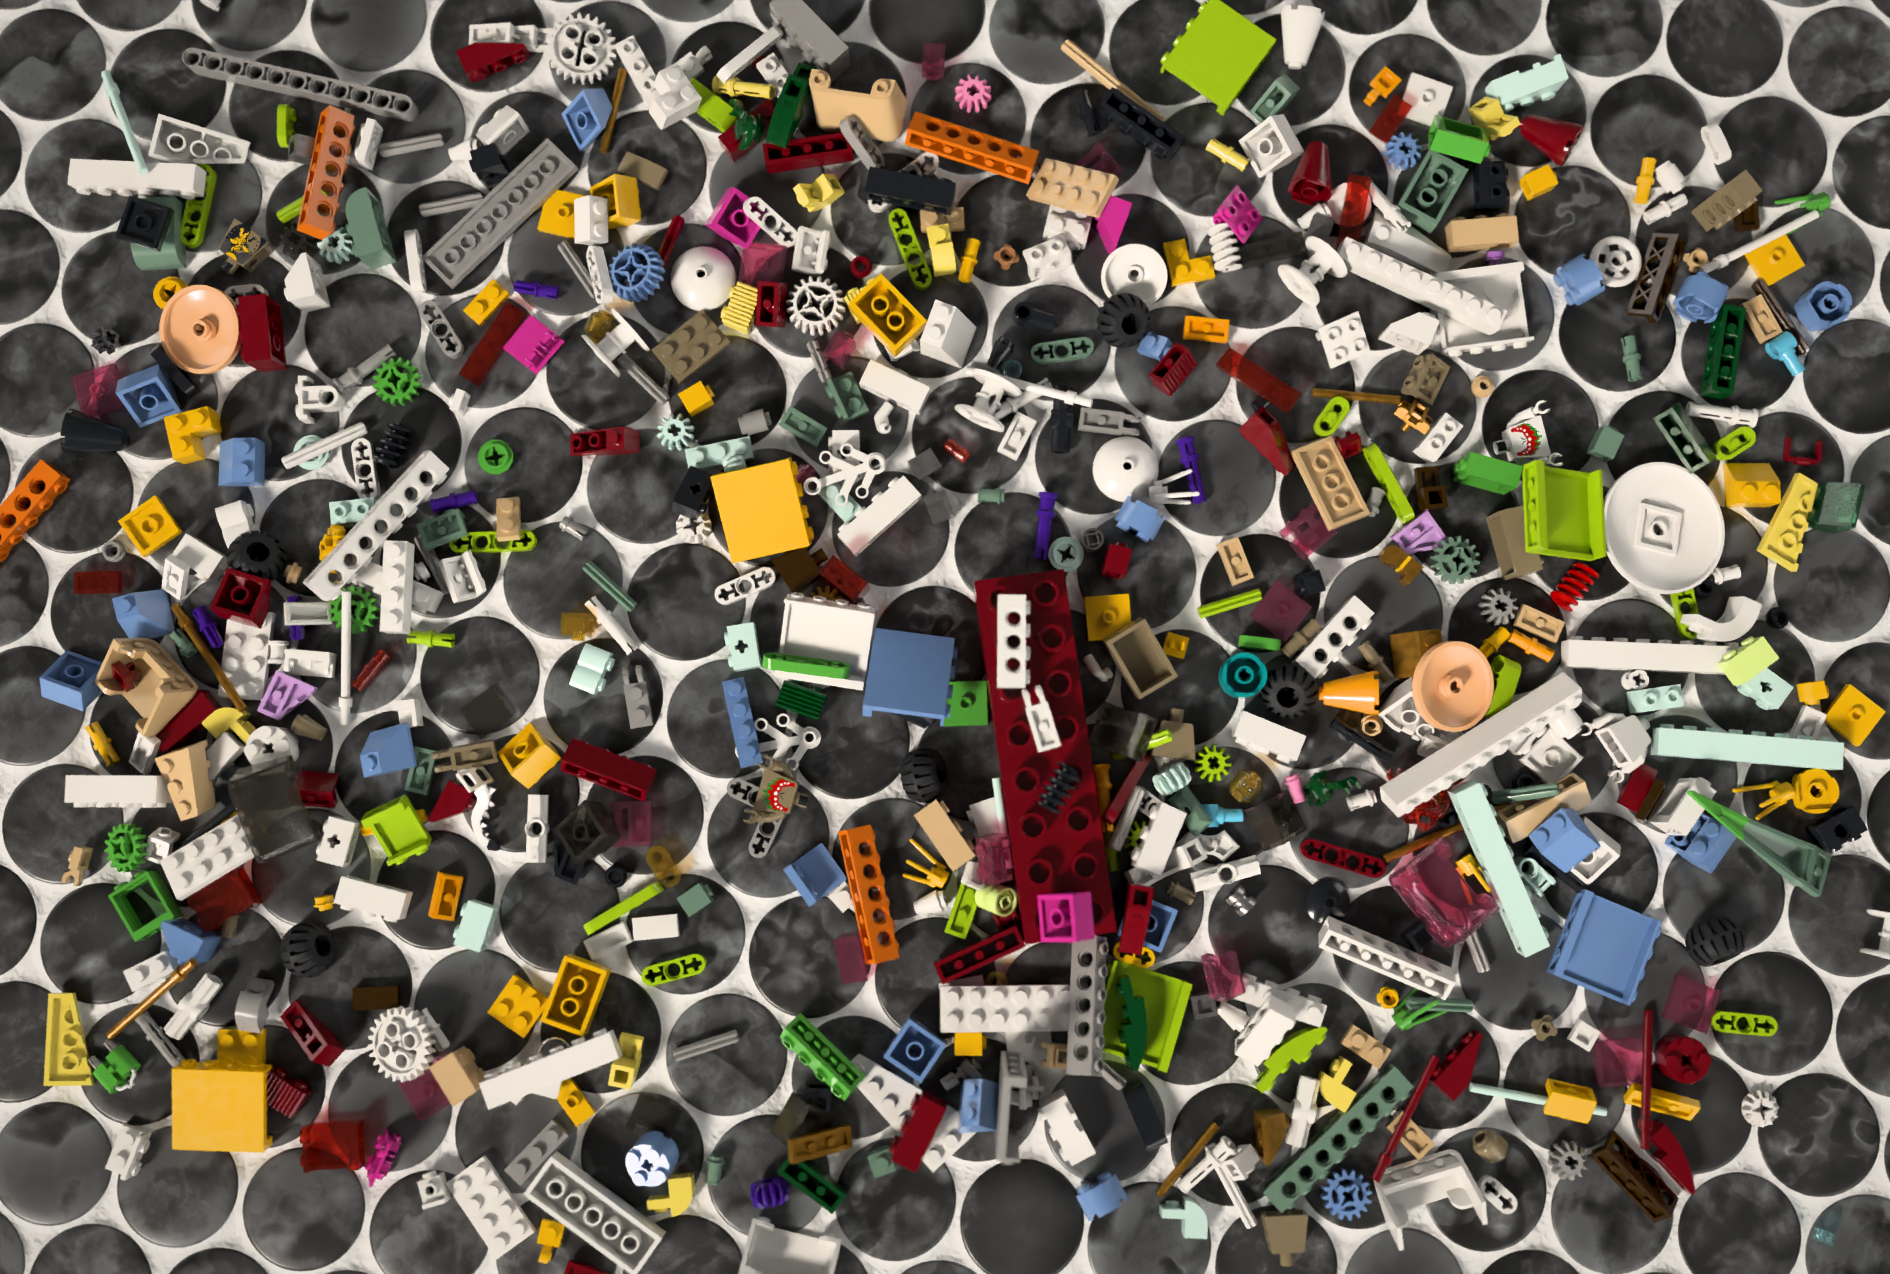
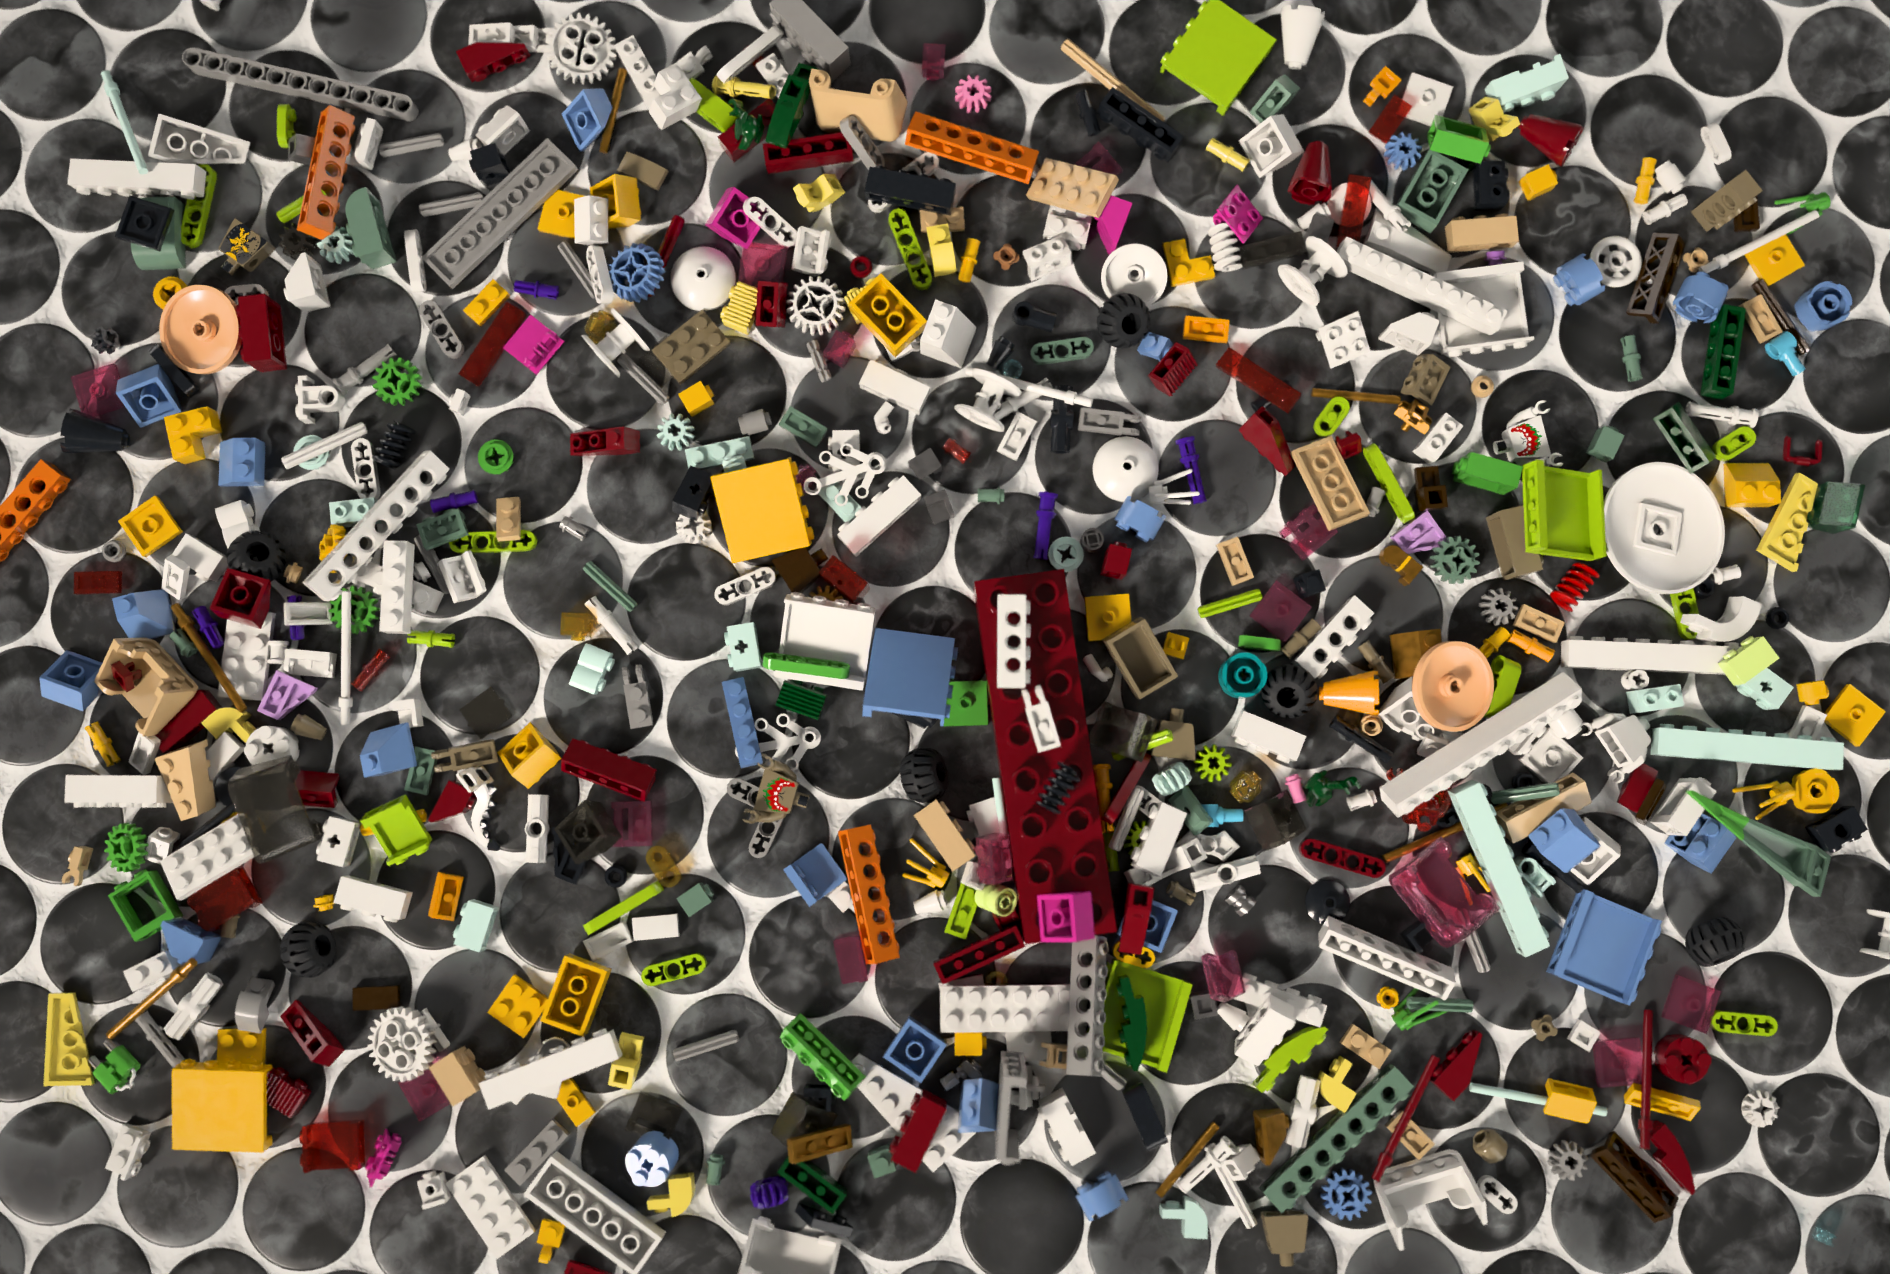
(824, 1221): none -> black wing
(847, 397): sand green bracket -> none

